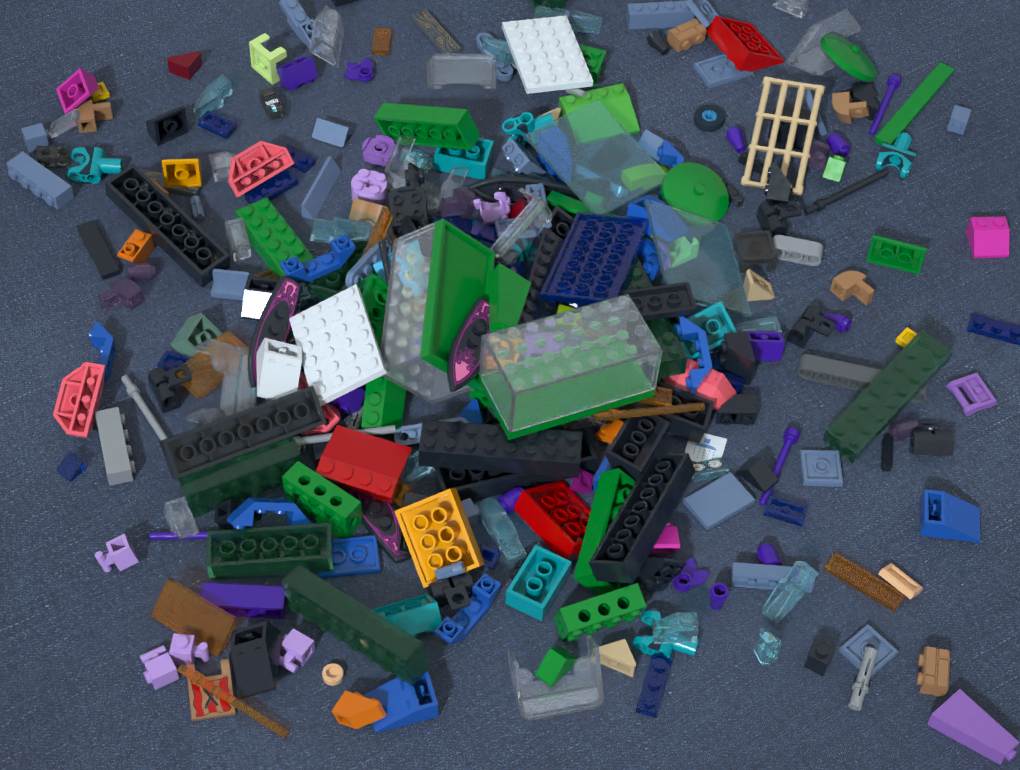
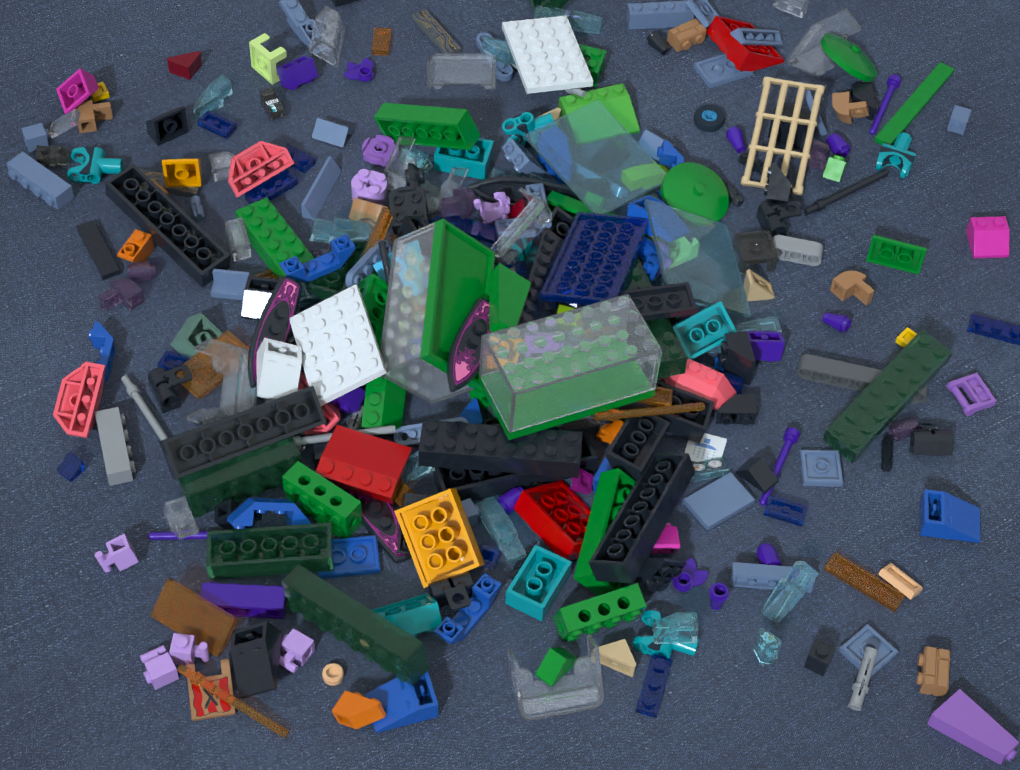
(450, 570): sand blue piece -> none
(690, 331): blue slope -> none
(757, 37): none -> sand blue slope
(807, 325): black piece -> none

